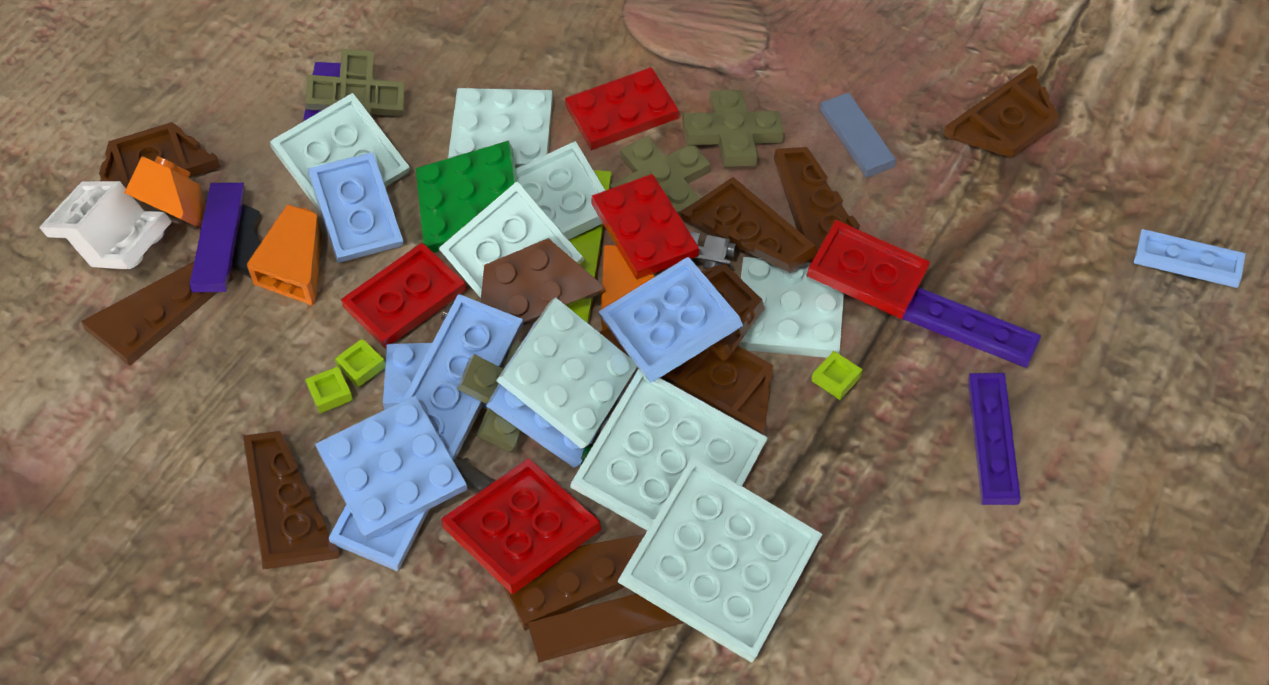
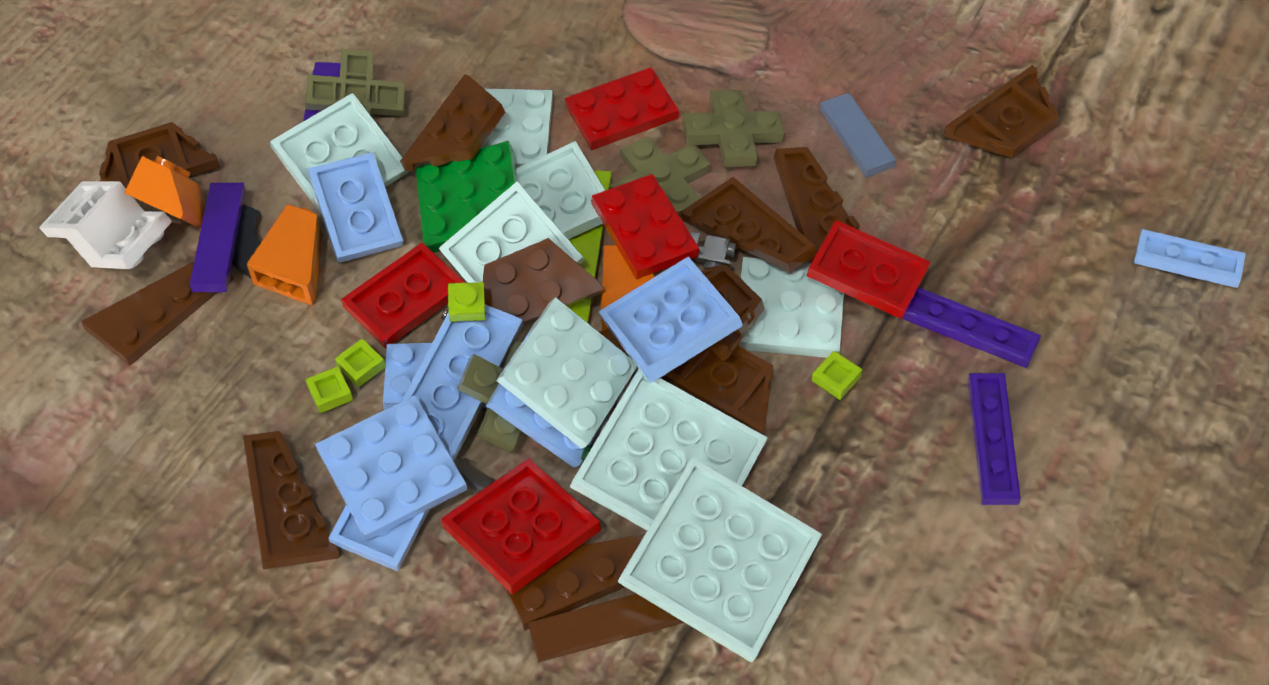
(457, 126): none -> reddish brown wing
(466, 301): none -> lime plate

